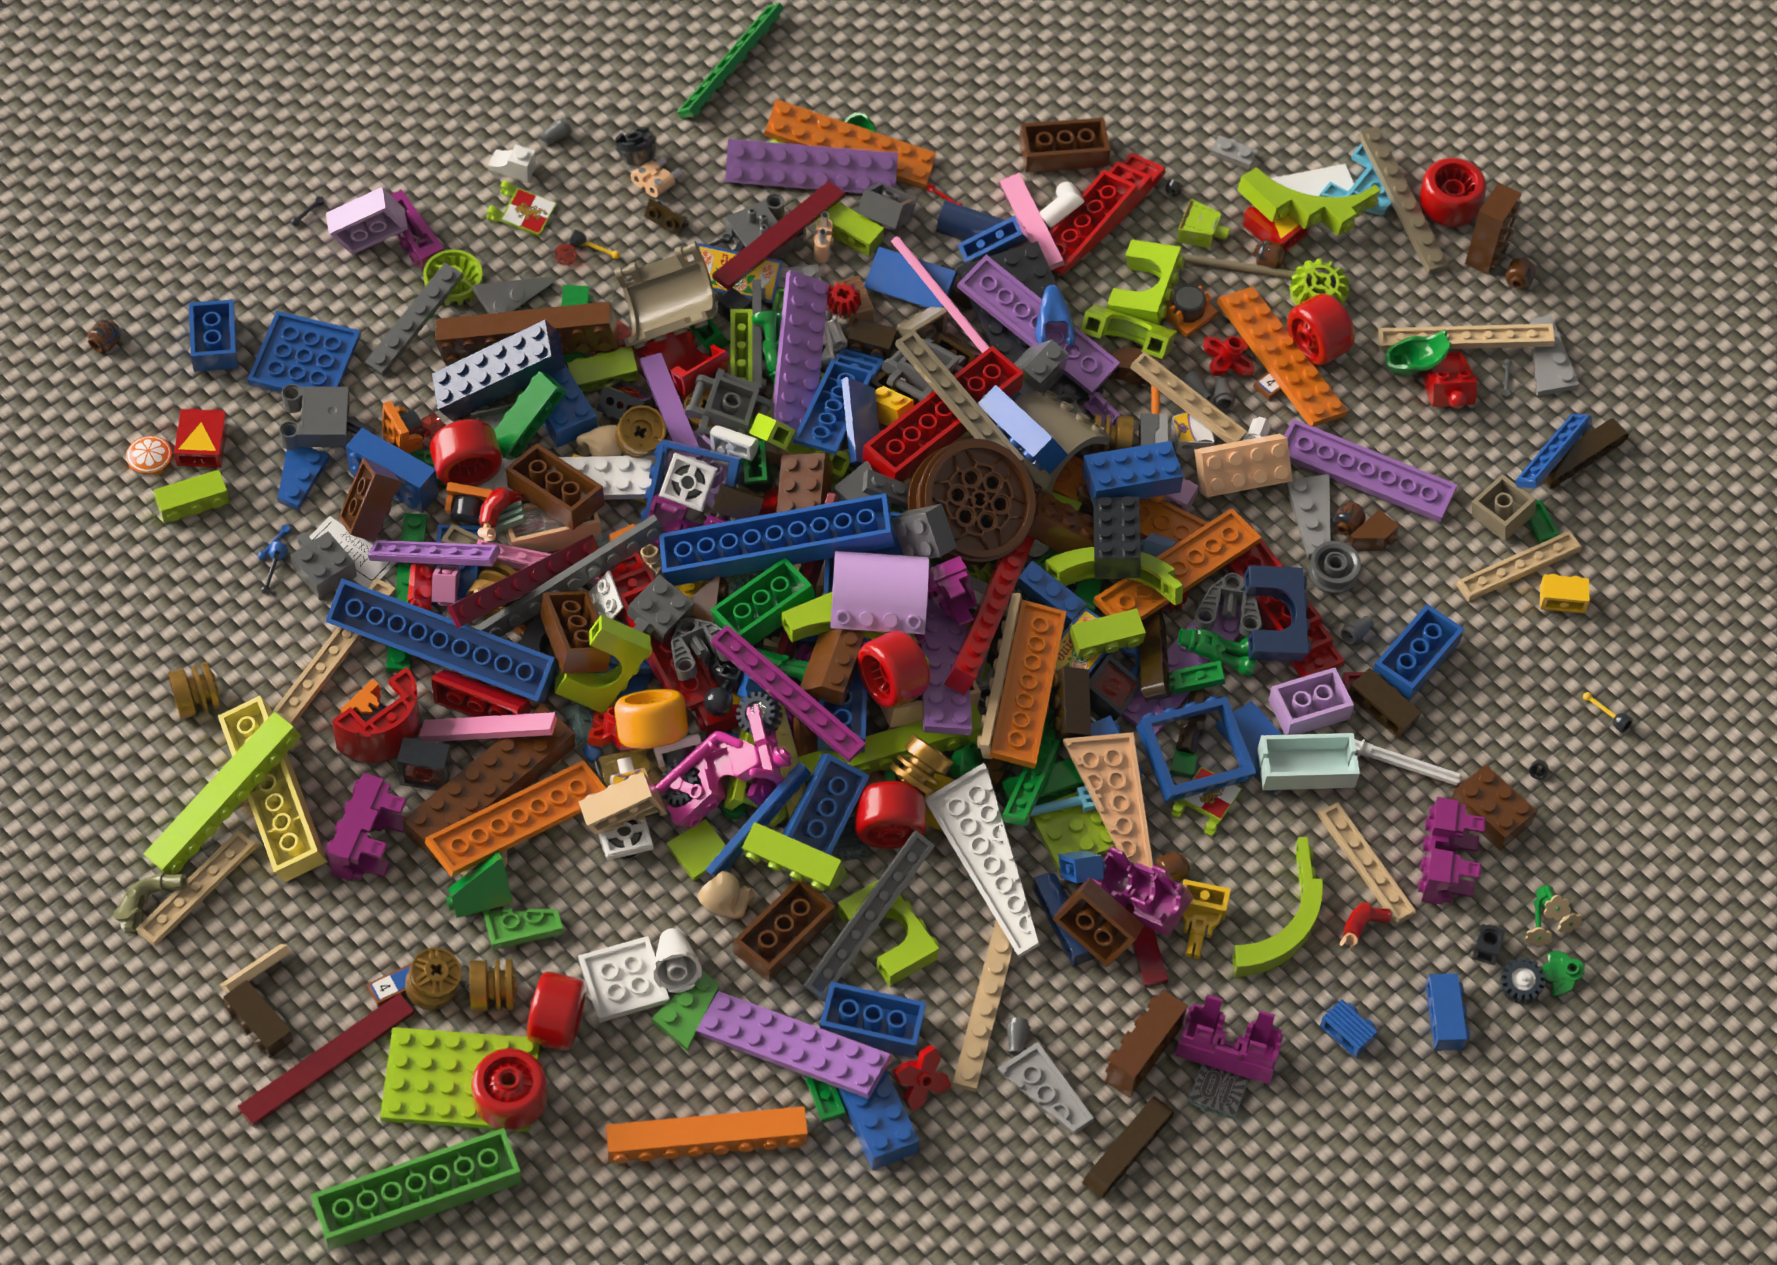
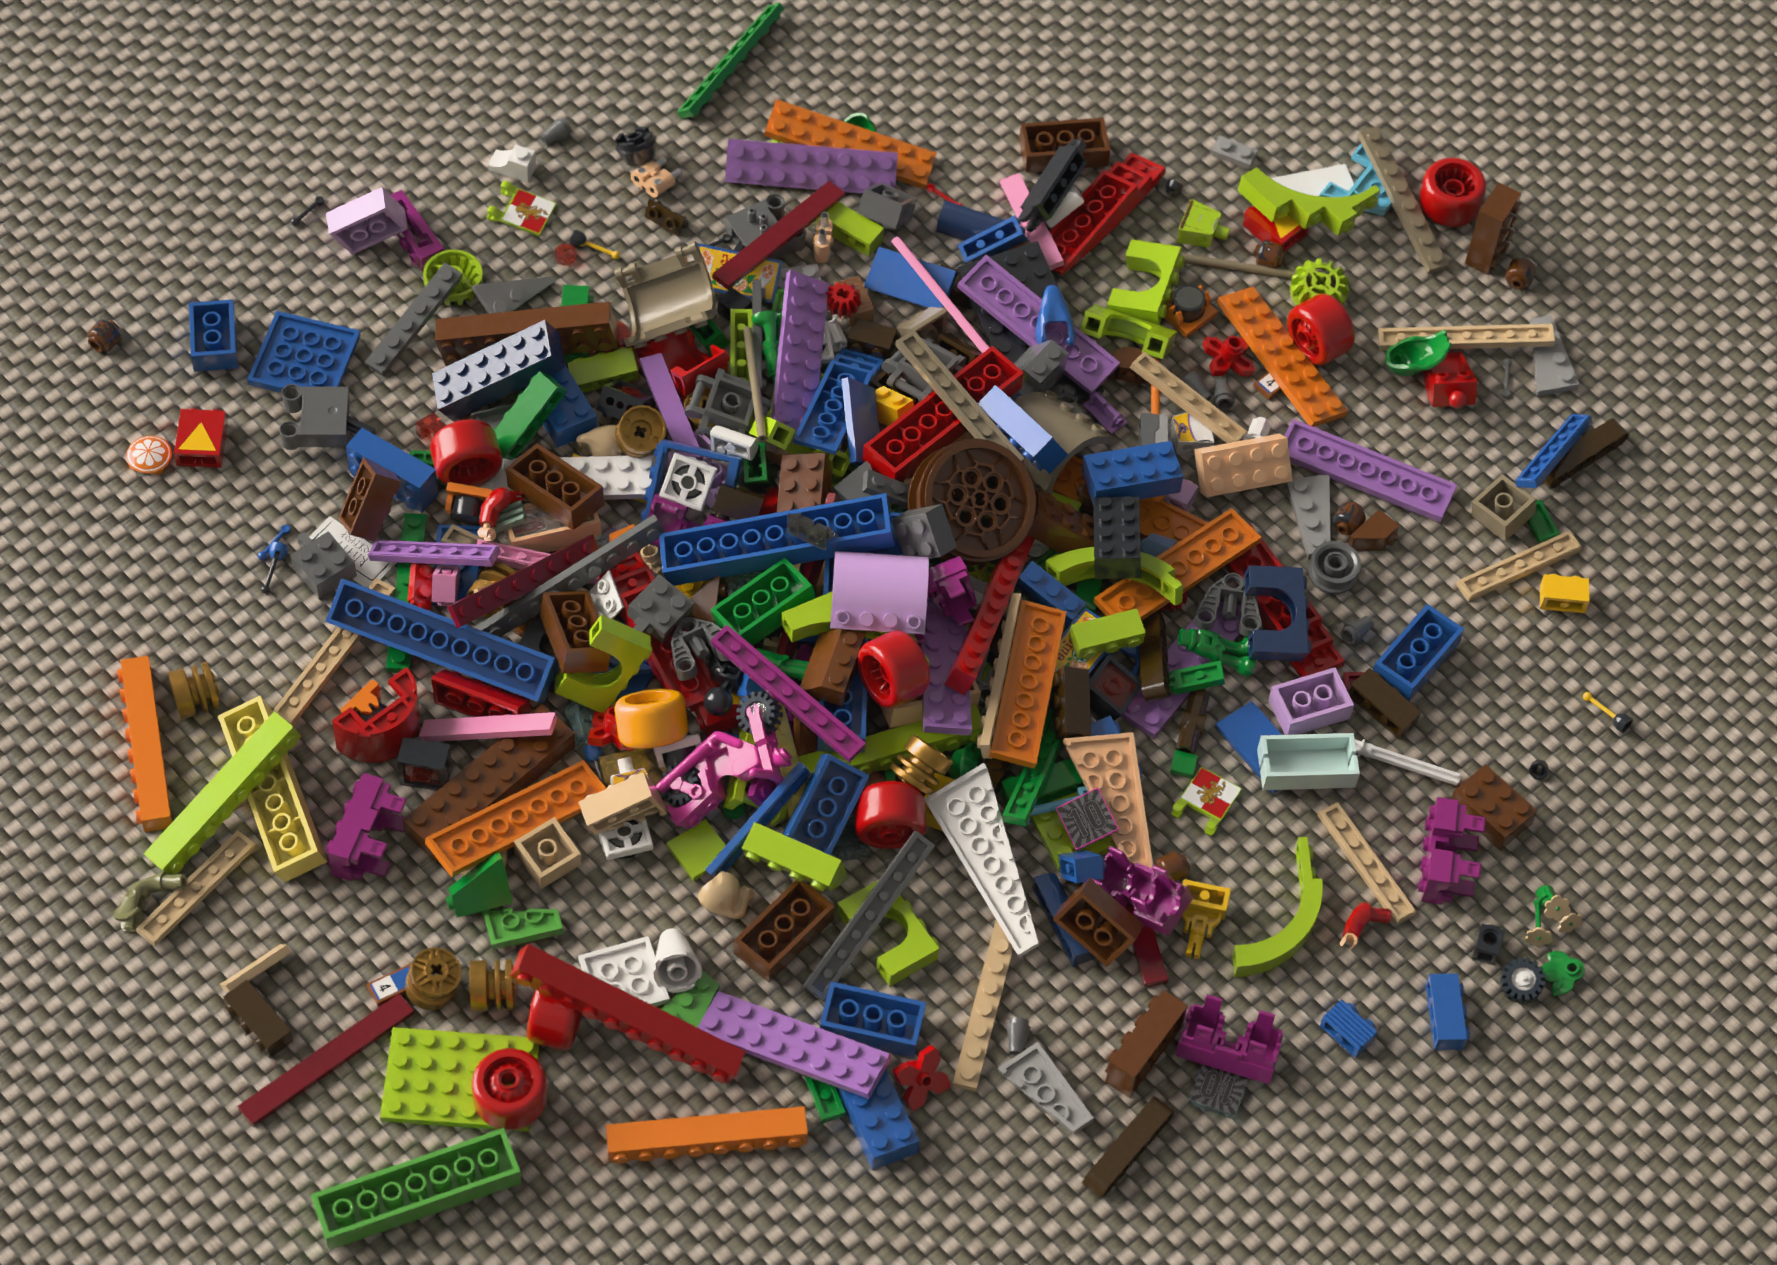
(146, 744): none -> orange brick
(191, 496): lime brick -> none
(300, 474): blue wing -> none
(402, 428): orange piece -> none
(547, 853): none -> tan brick
(627, 1014): none -> red brick
(755, 386): none -> dark tan piece
(806, 530): none -> clear smoke hinge
(1053, 184): none -> black hinge
(1087, 819): none -> tile
(1121, 433): pearl gold wheel -> none
(1176, 792): blue window -> none

